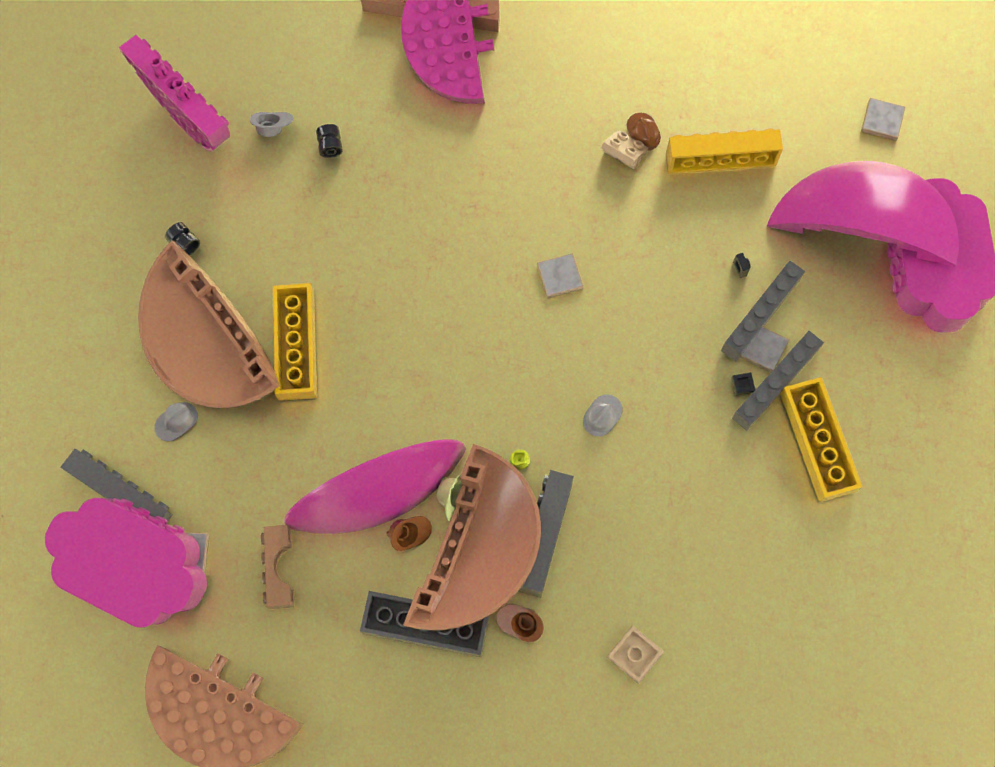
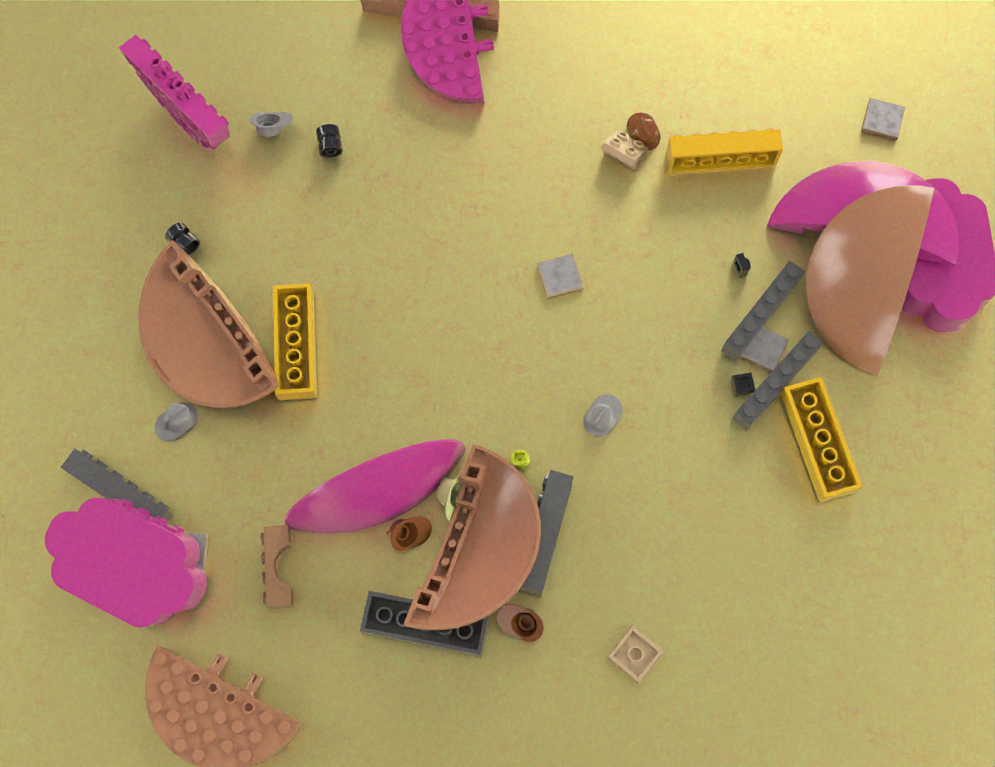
(864, 272): none -> nougat brick

